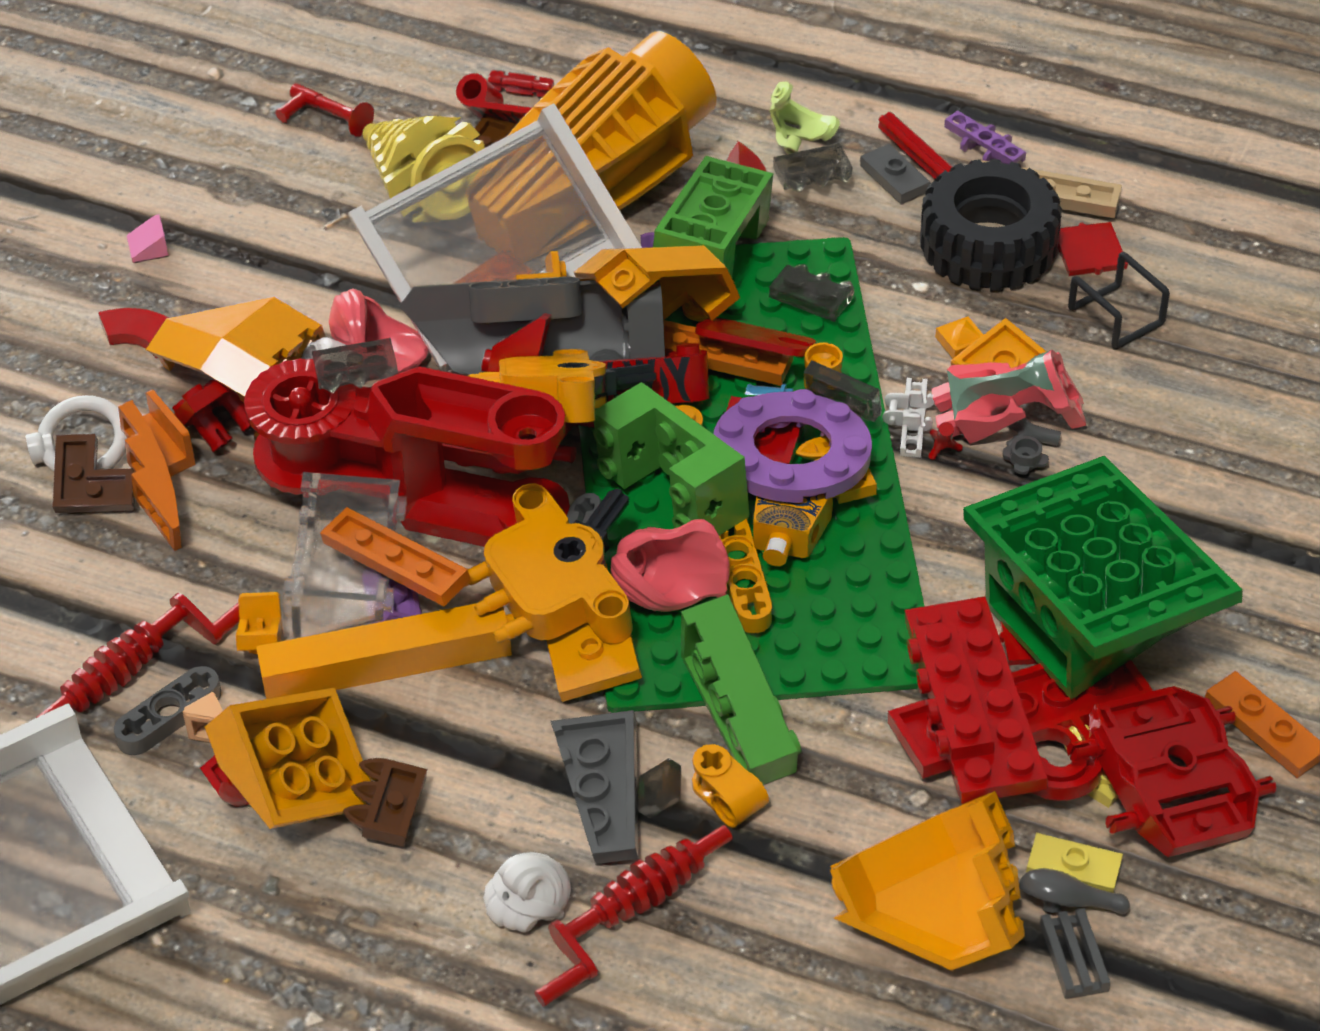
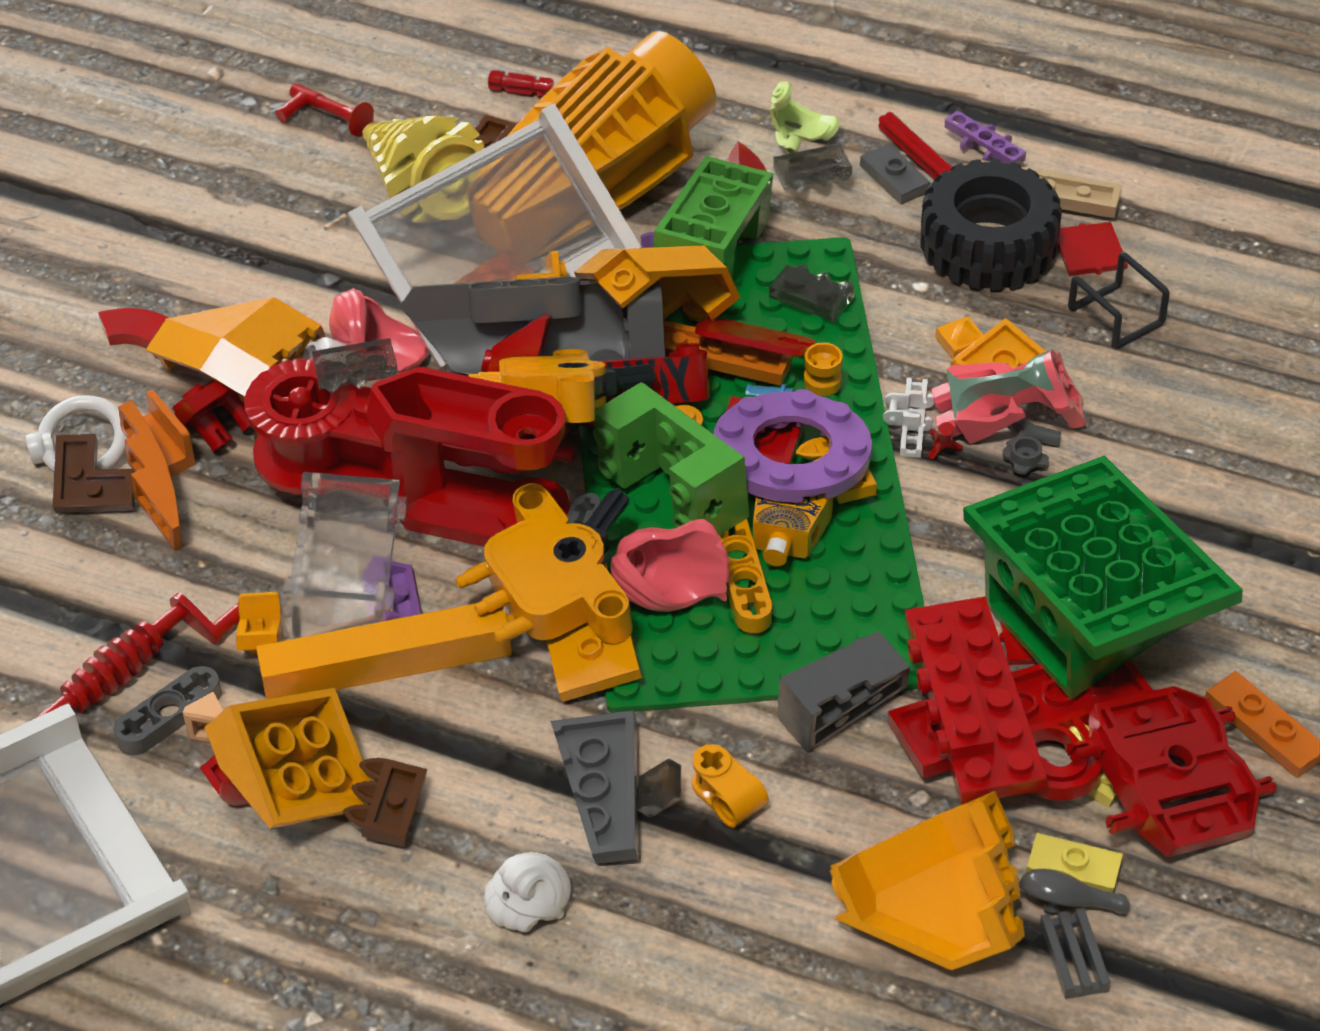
(147, 240): bright pink slope -> none
(395, 556): orange plate -> none
(483, 98): red door -> none
(634, 890): red piece -> none
(737, 690): bright green wedge -> none
(831, 384): clear smoke plate -> none
(840, 689): none -> dark grey wedge

